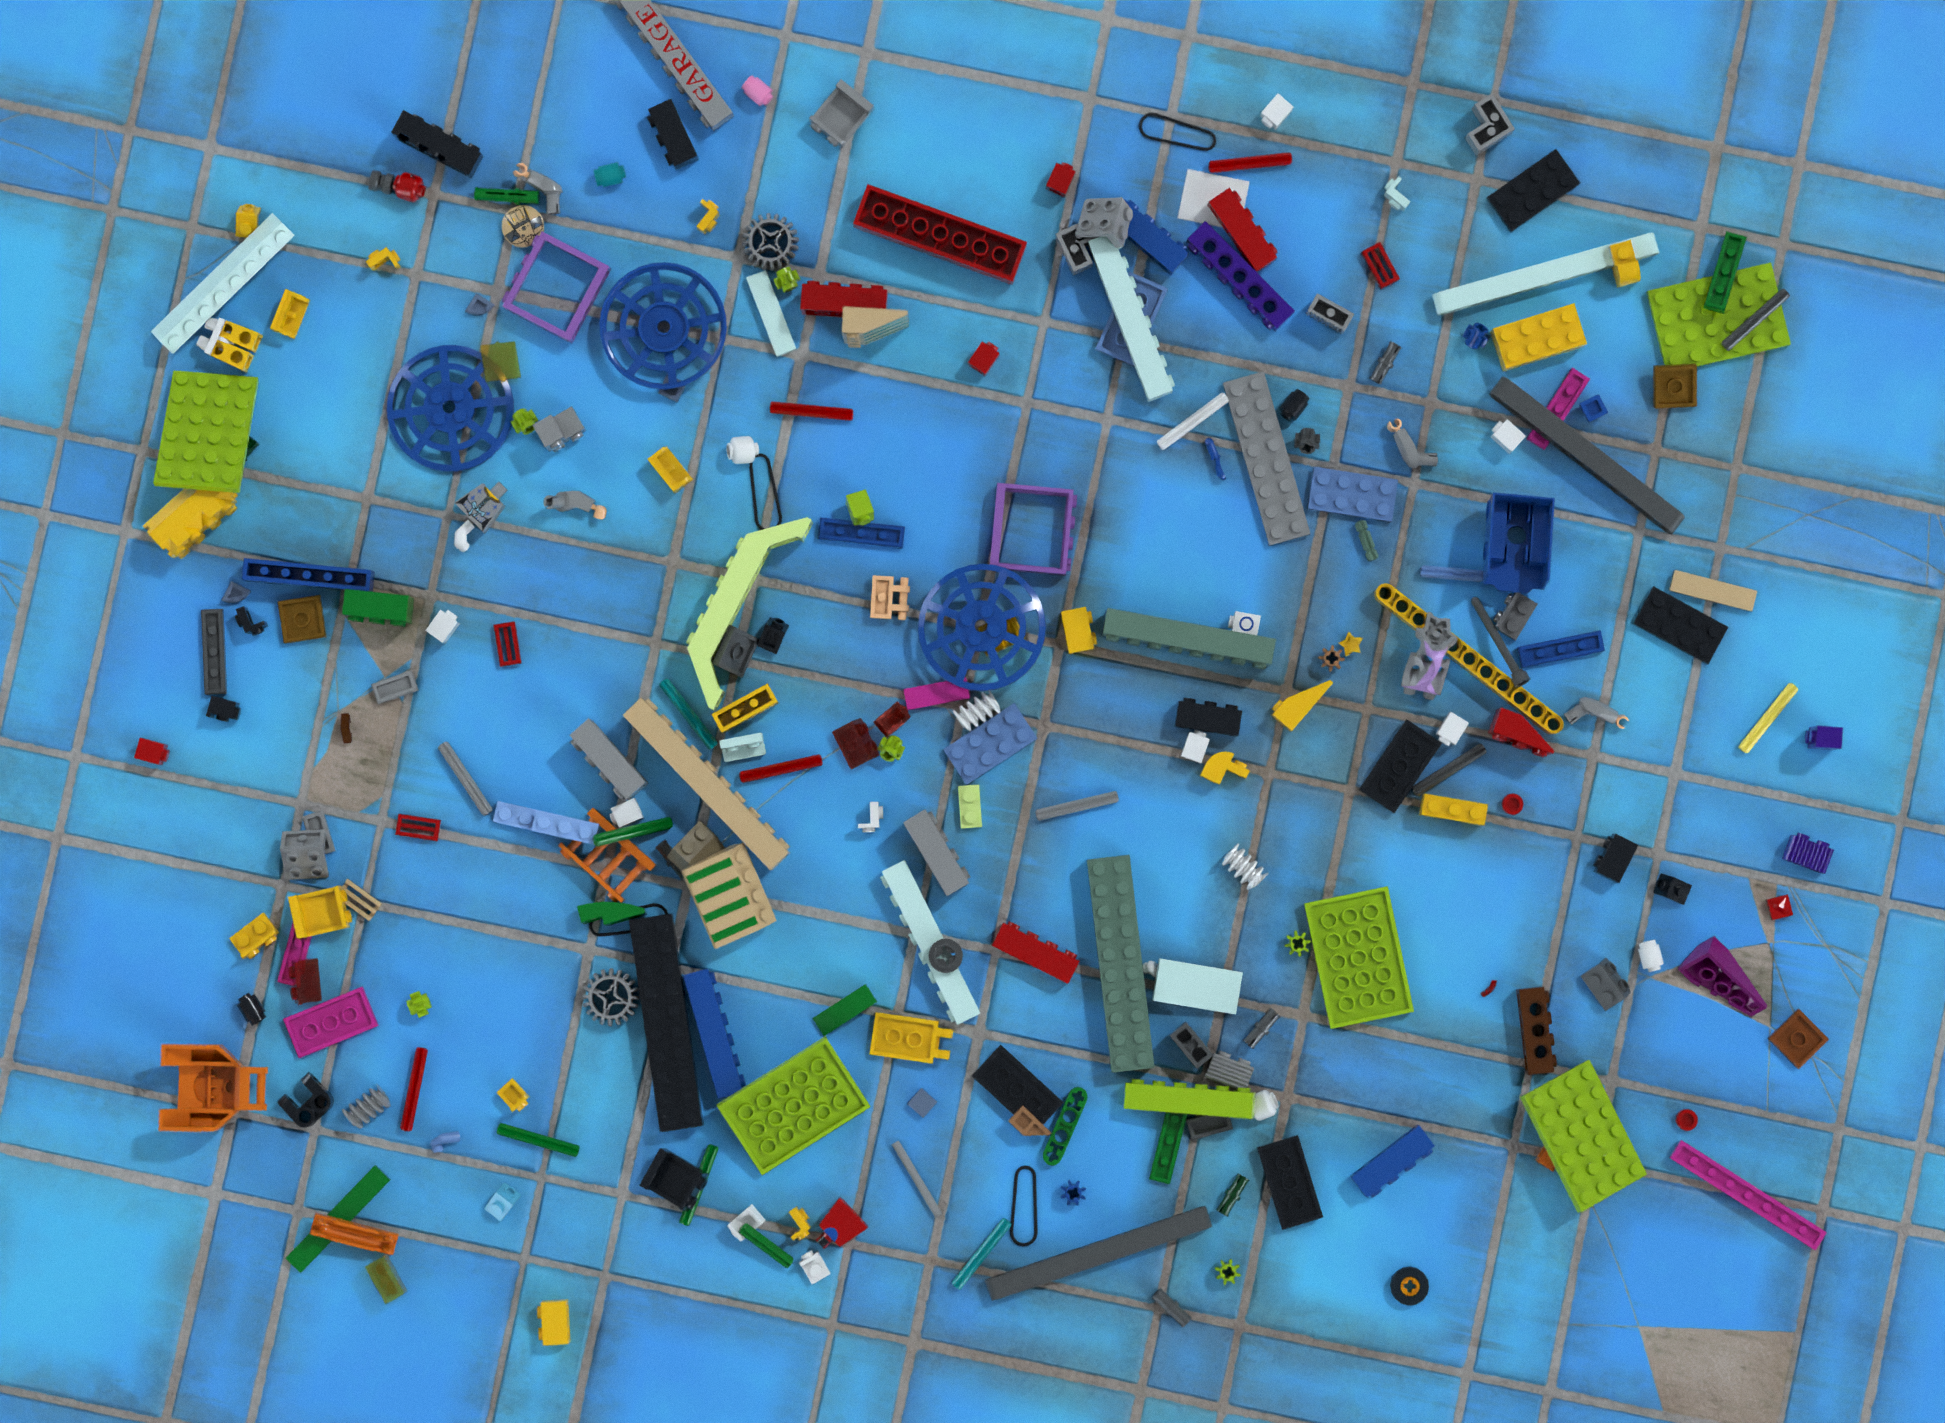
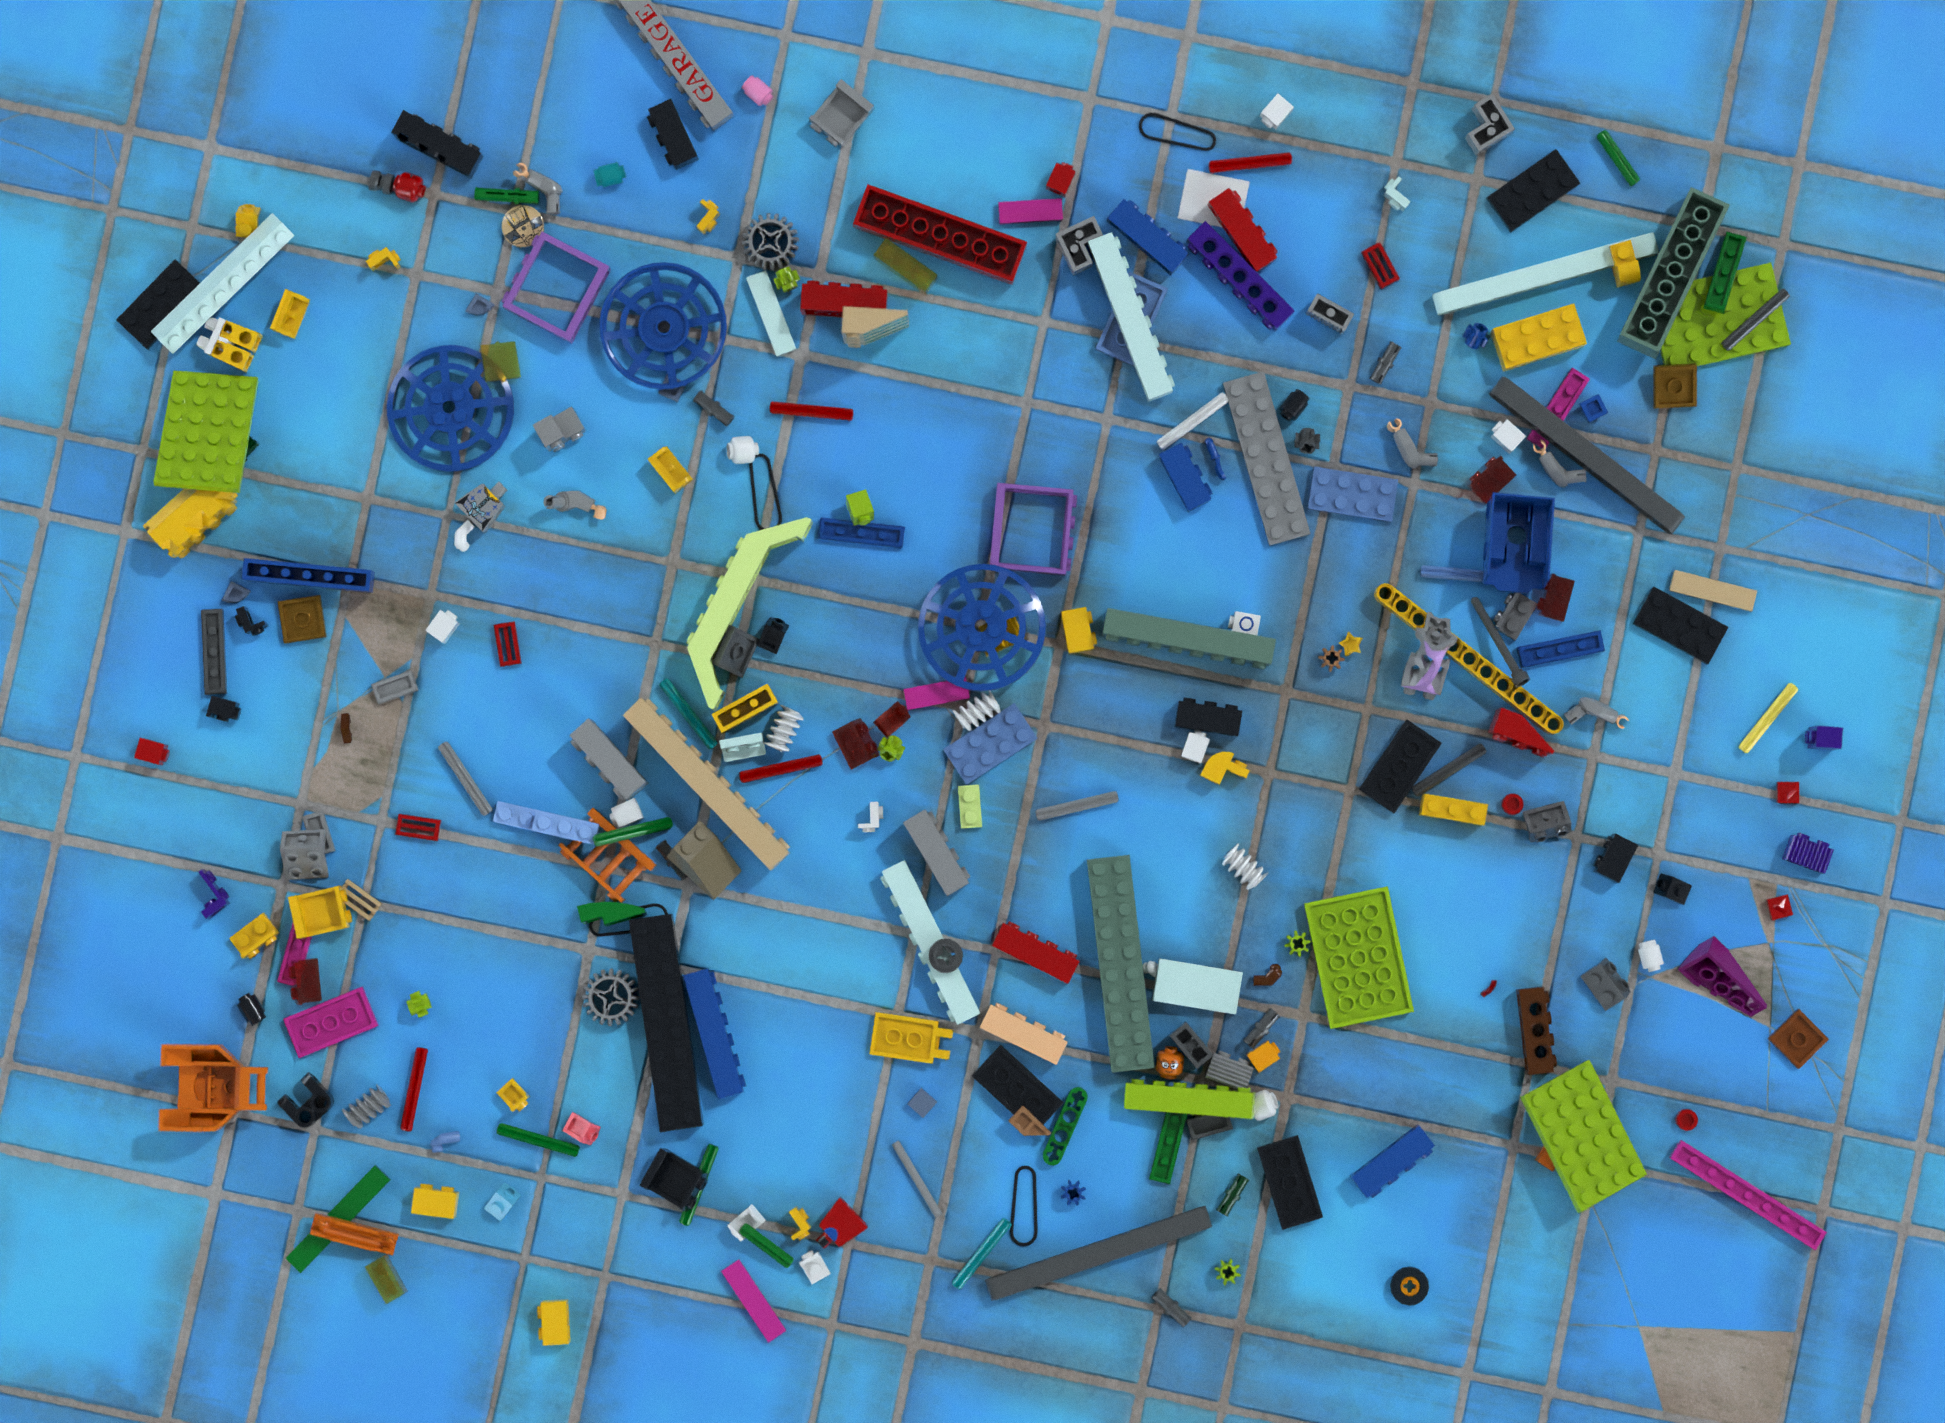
(157, 302): none -> black plate
(213, 906): none -> dark purple bracket
(378, 607): green brick -> none
(435, 1202): none -> yellow brick
(524, 421): lime gear -> none
(581, 1129): none -> coral bracket
(713, 408): none -> dark grey pin
(728, 895): tan slope -> none
(753, 1300): none -> dark pink tile
(784, 729): none -> white piece
(793, 1105): lime plate -> none
(845, 1009): green slope -> none
(883, 597): light nougat plate -> none
(905, 266): none -> clear yellow brick
(984, 358): red brick -> none
(1024, 1034): none -> light nougat brick
(1030, 211): none -> dark pink tile
(1105, 218): light grey bracket -> none
(1169, 1062): none -> orange head
(1185, 476): none -> blue brick
(1264, 1055): none -> light orange brick
(1270, 978): none -> reddish brown arm
(1295, 708): yellow slope -> none
(1366, 540): sand green axle -> none
(1451, 729): white brick -> none
(1492, 479): none -> clear red bracket
(1547, 822): none -> flat silver bracket
(1555, 598): none -> clear red bracket
(1556, 471): none -> light grey arm
(1618, 157): none -> green axle
(1673, 273): none -> sand green brick
(1787, 792): none -> red tile

